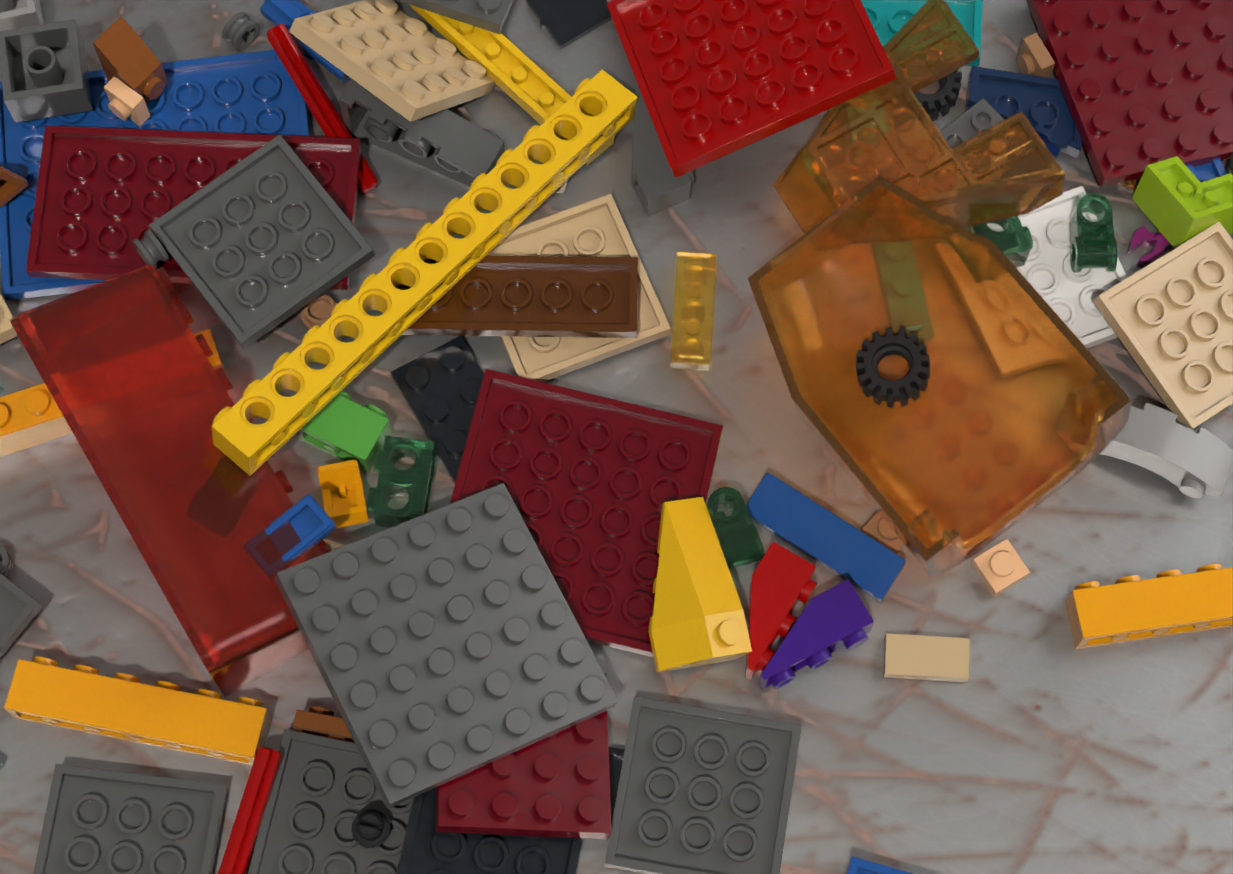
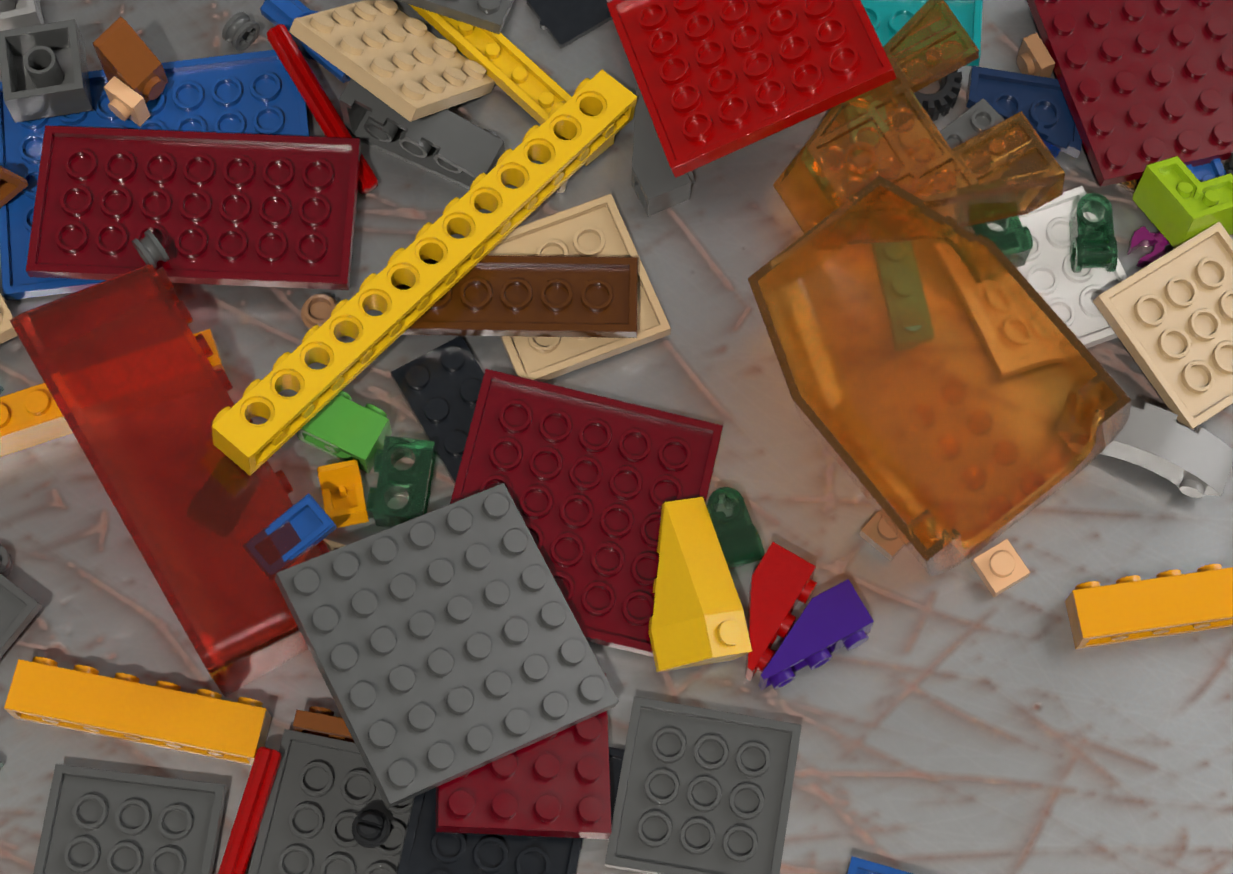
(261, 241): dark grey plate -> none
(693, 311): clear yellow plate -> none
(825, 536): blue slope -> none
(893, 344): black tyre -> none
(926, 657): tan tile -> none

